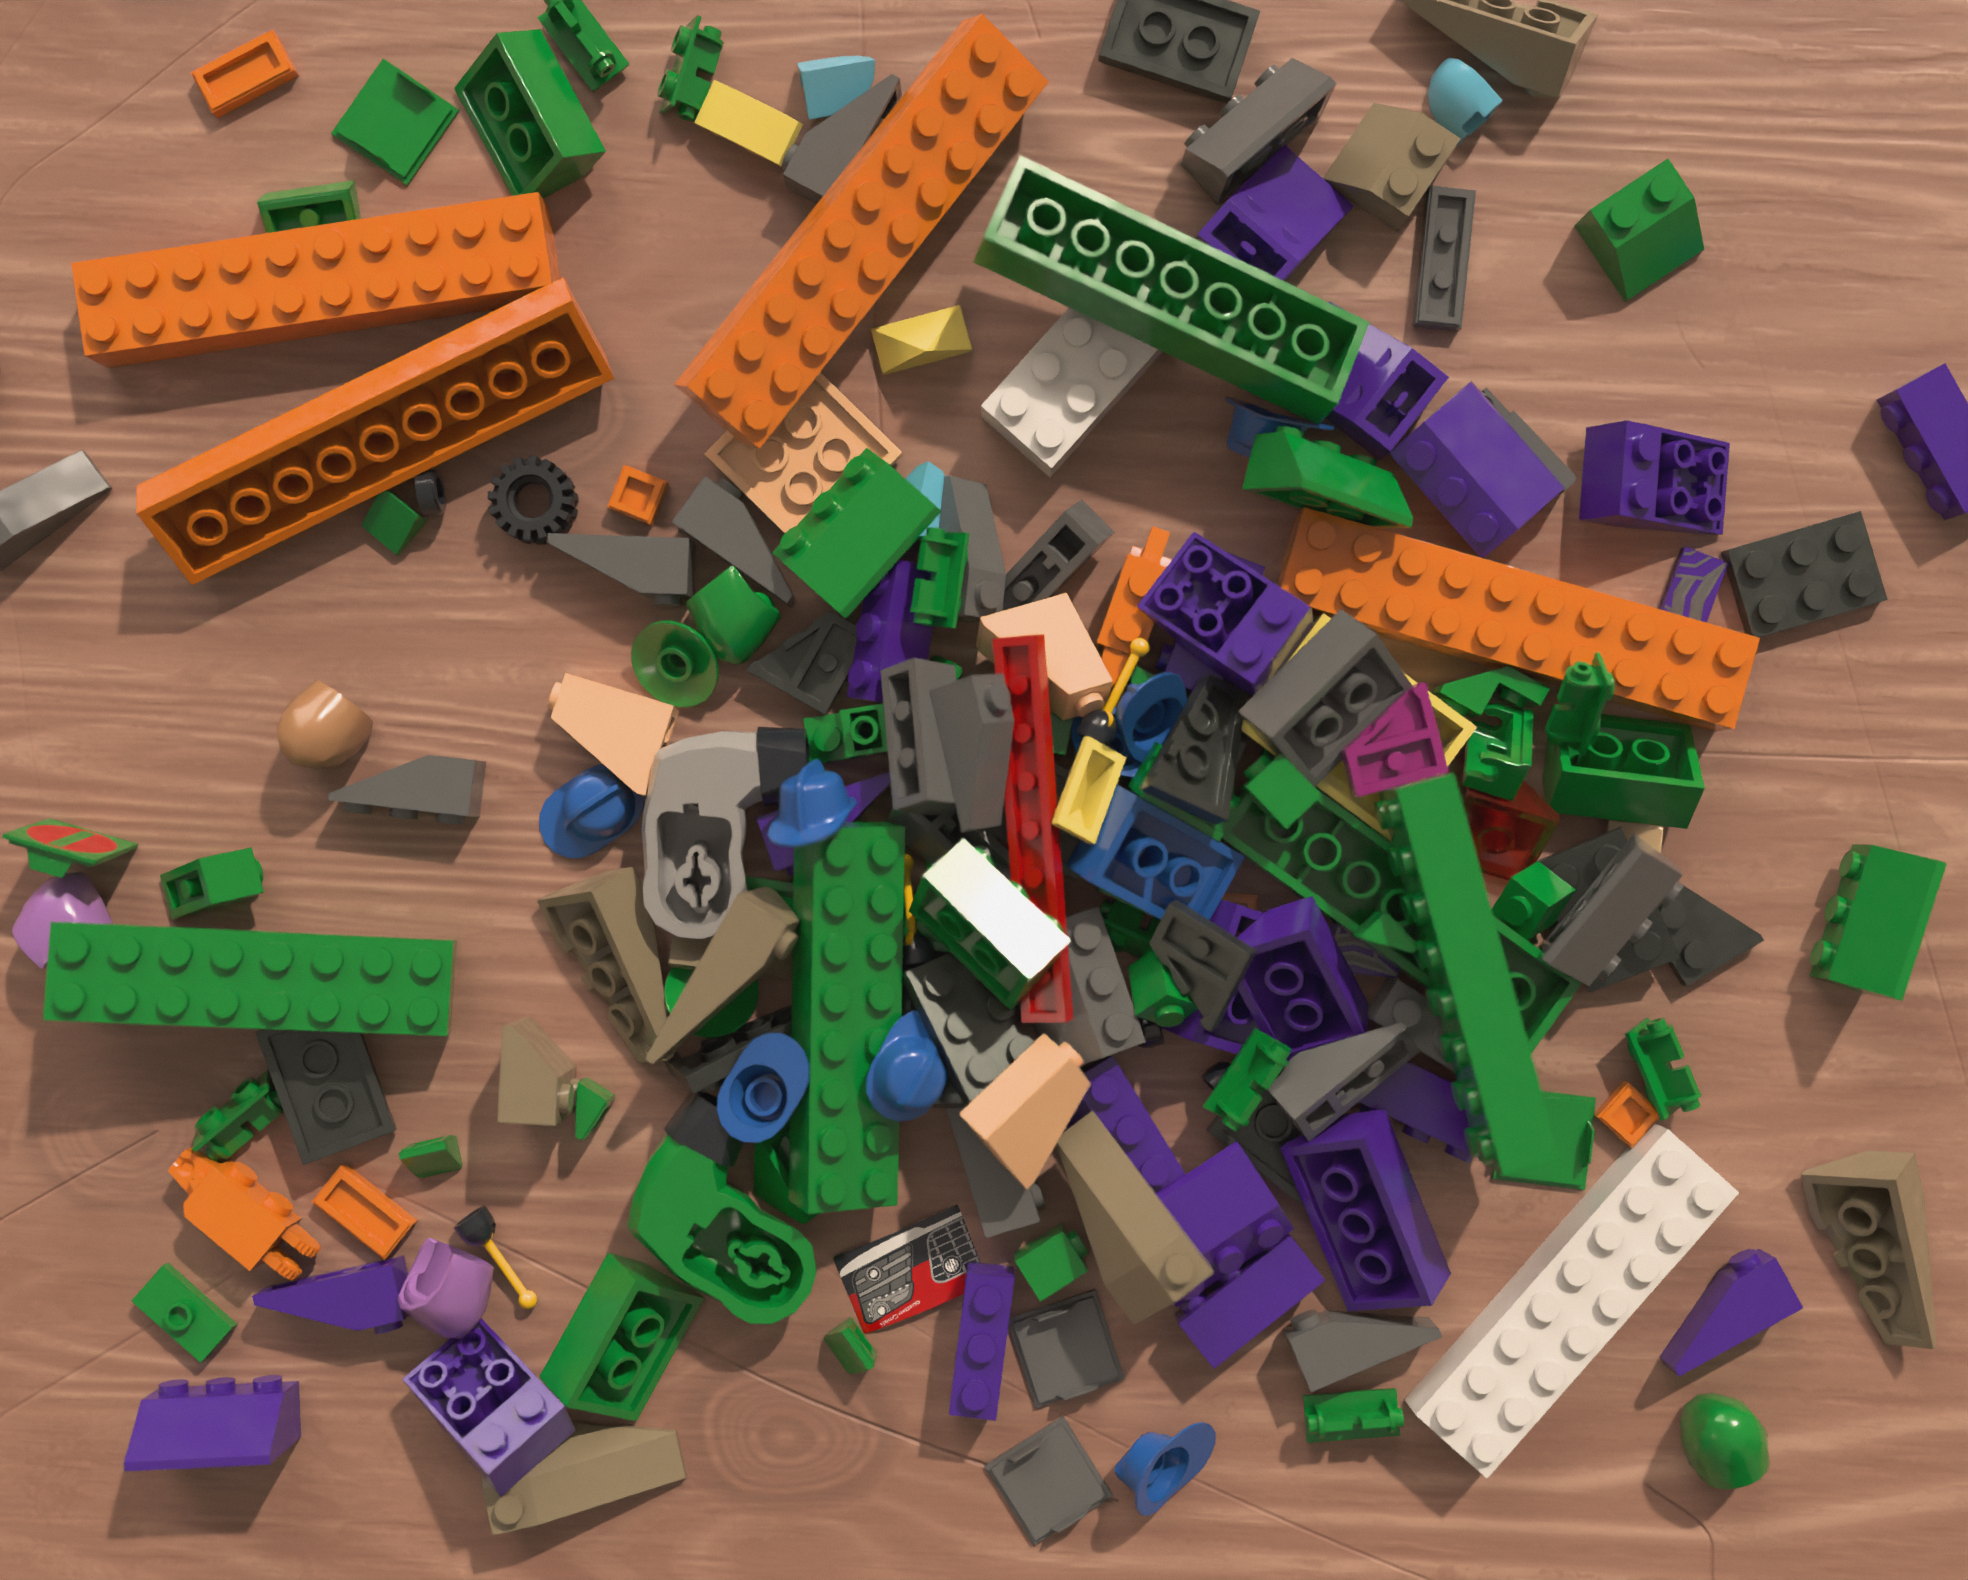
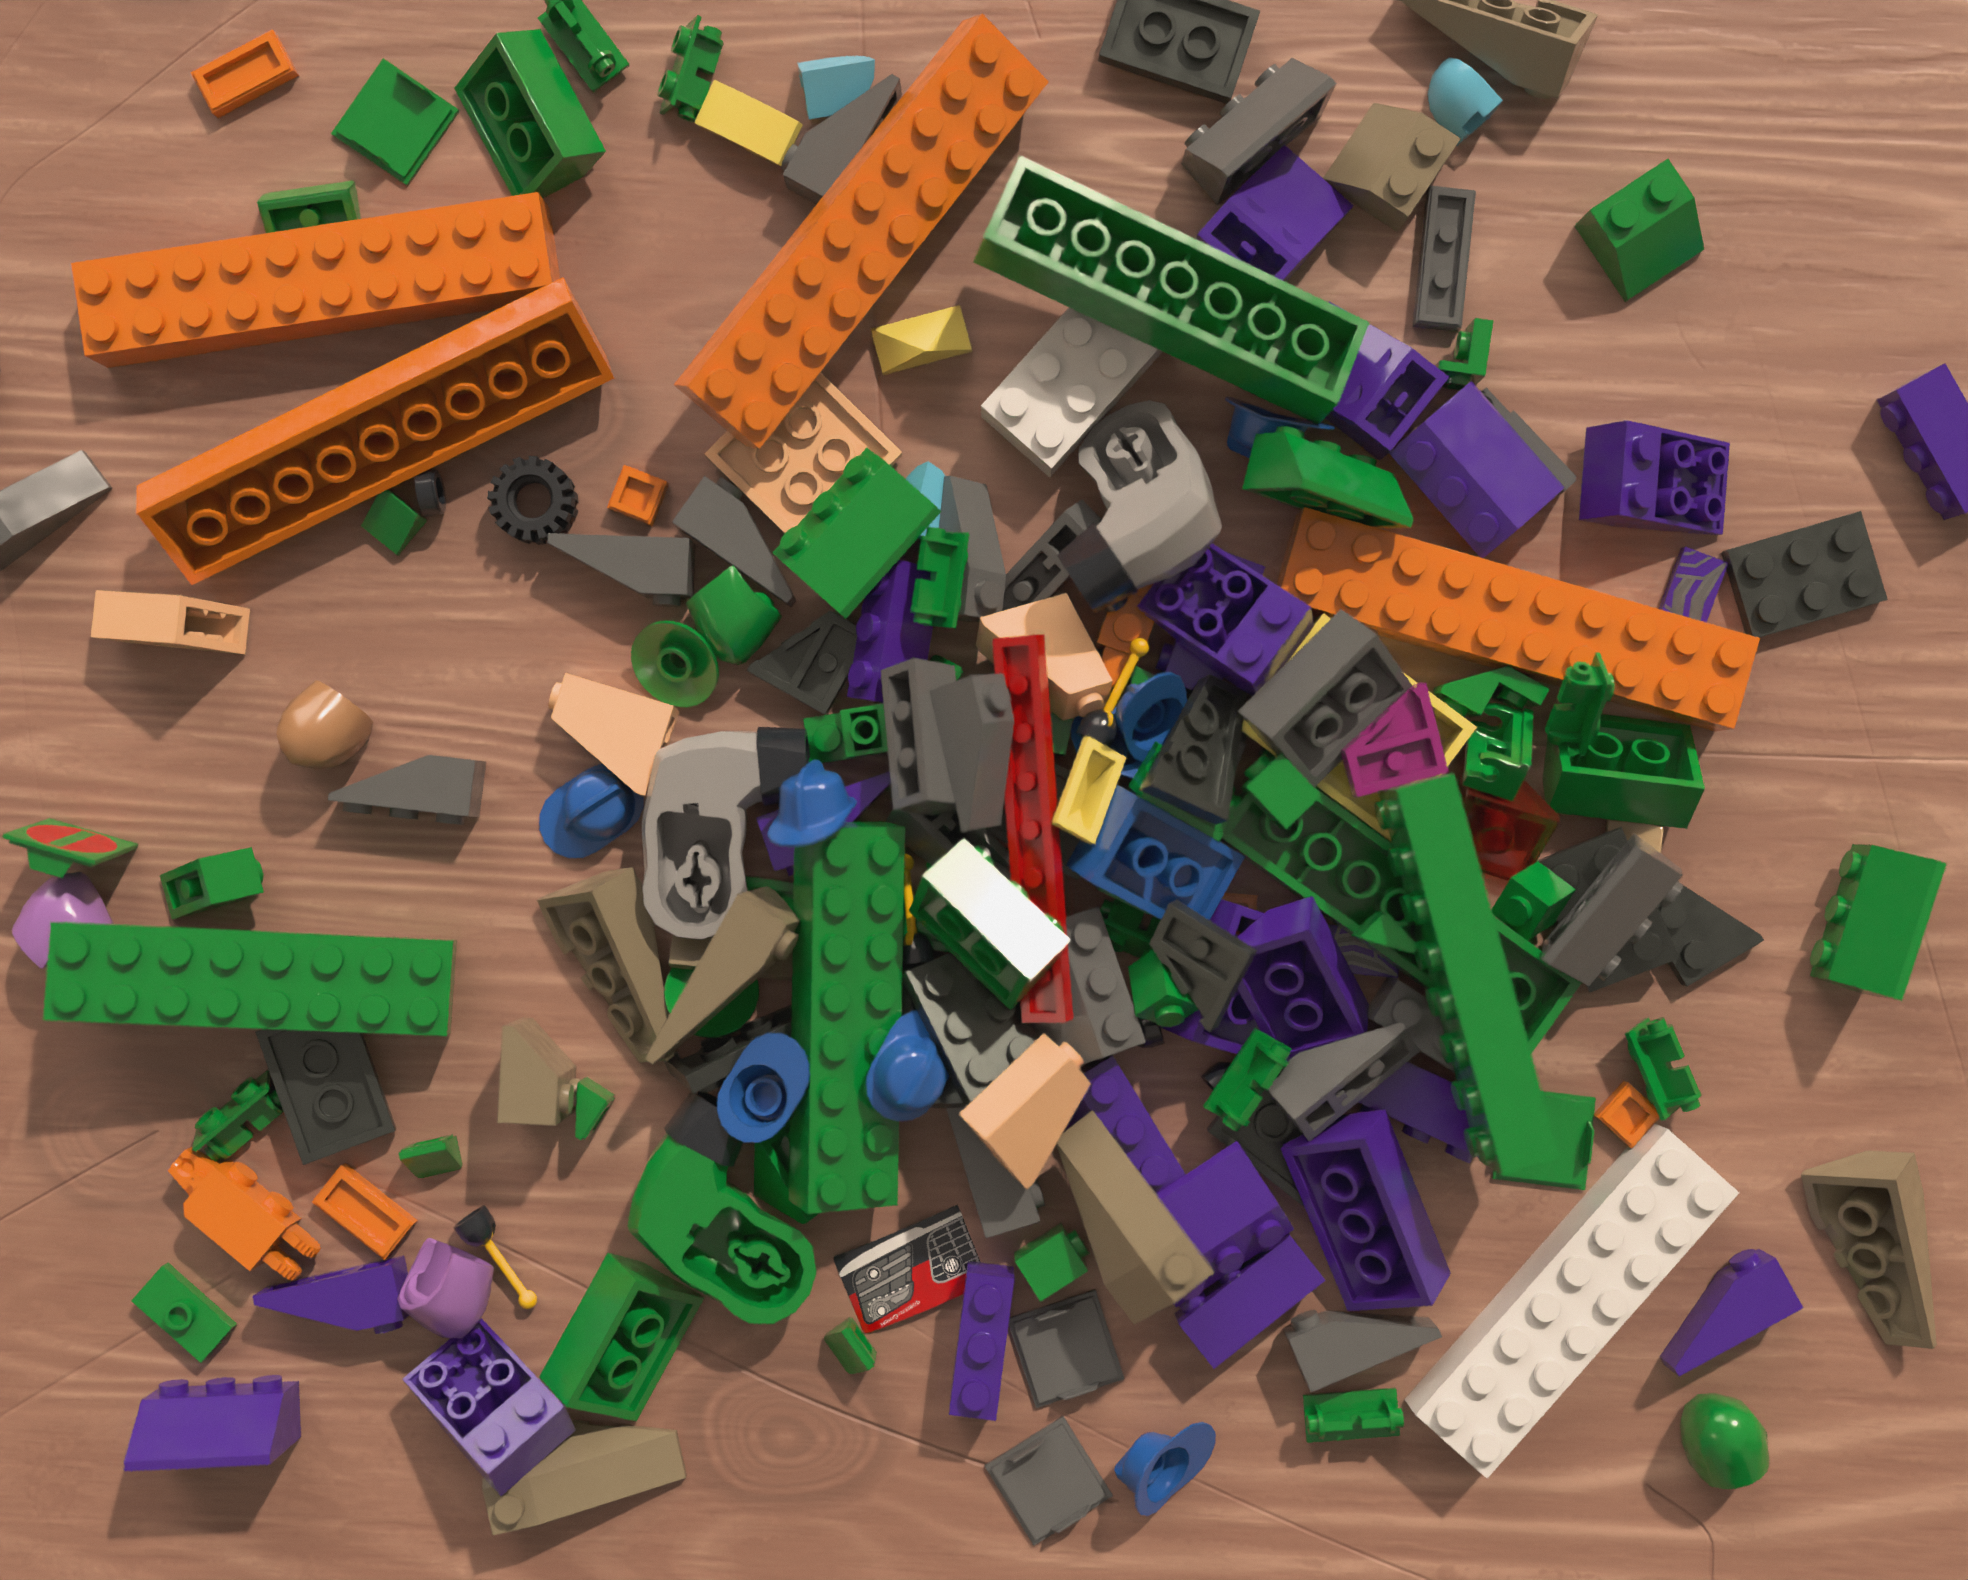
(170, 621): none -> light nougat slope
(1156, 504): none -> light grey piece
(1473, 351): none -> green bracket

